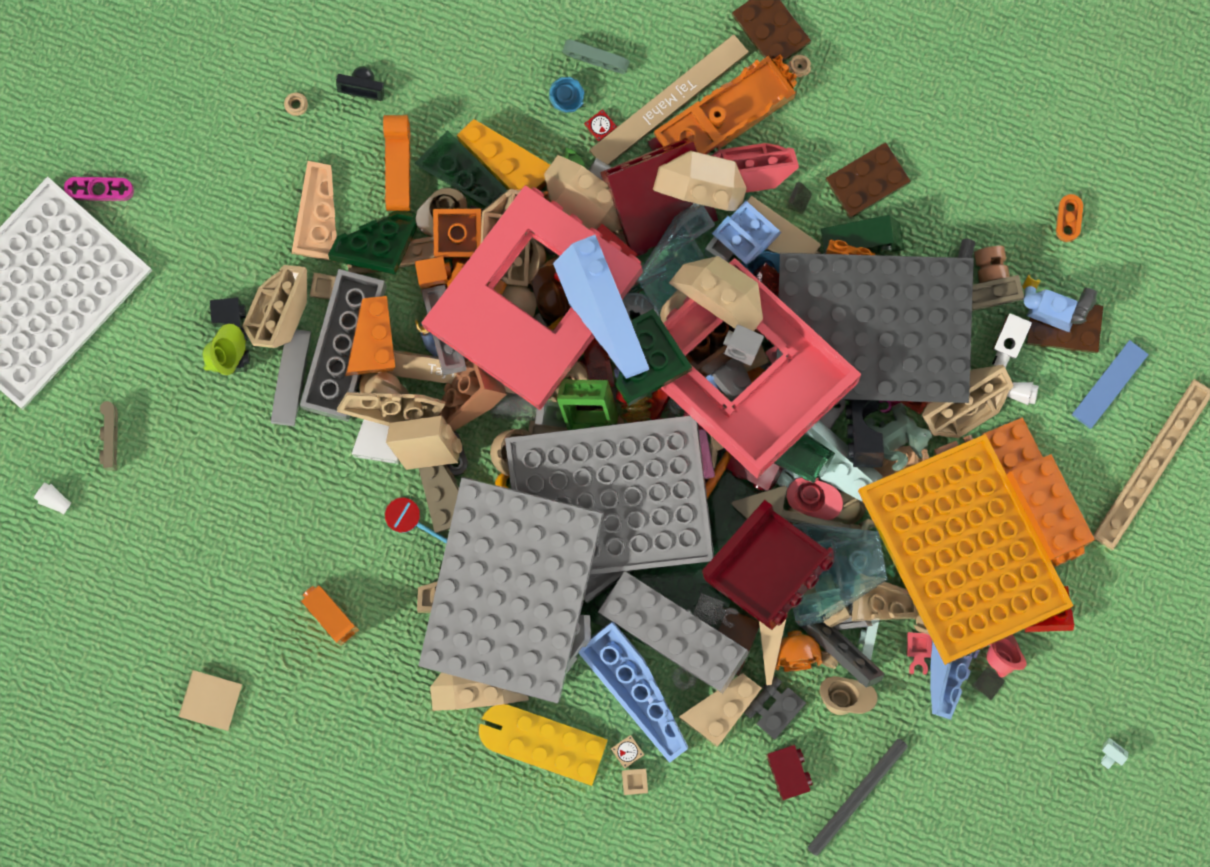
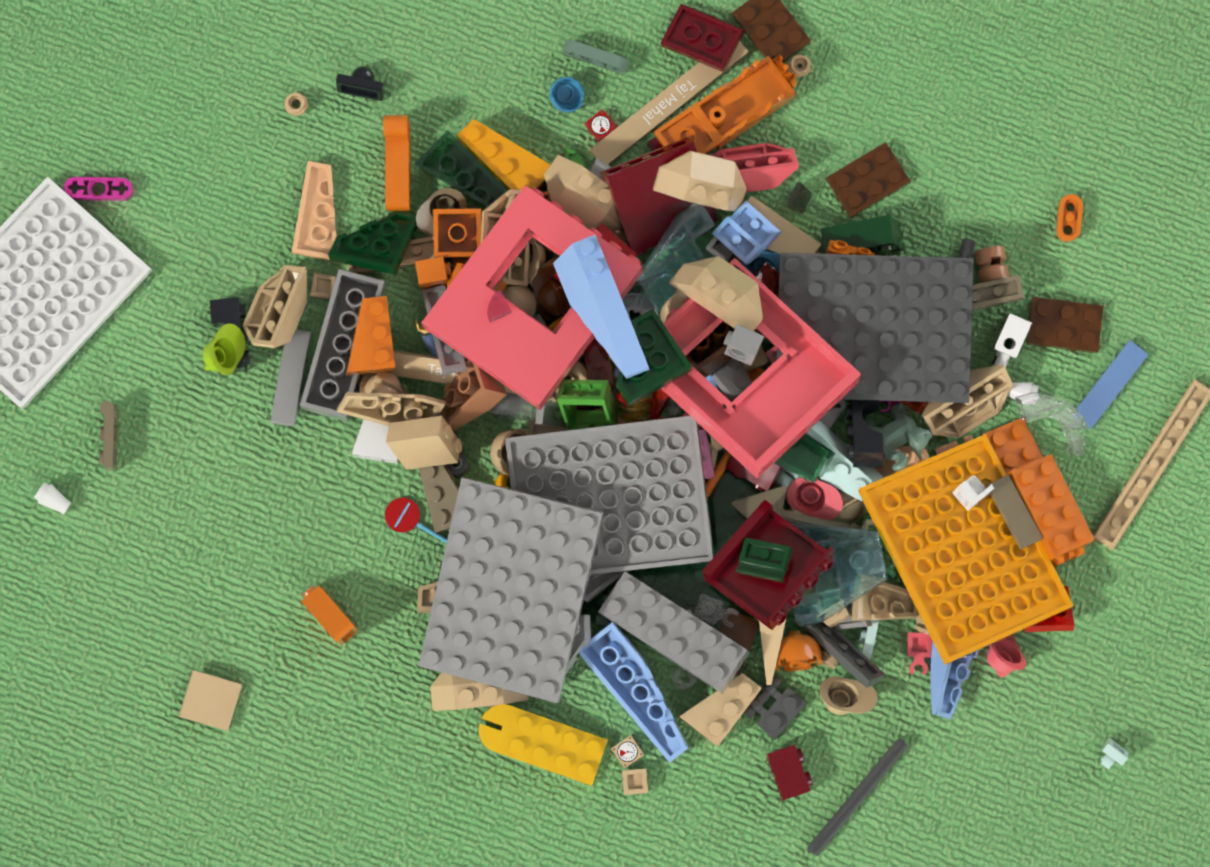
(497, 307): none -> clear pink tile
(702, 38): none -> dark red tile
(764, 560): none -> dark green plate
(971, 492): none -> white panel
(988, 683): clear smoke slope -> none
(1015, 512): none -> dark tan tile
(1045, 405): none -> clear arch
(1056, 308): light blue torso -> none

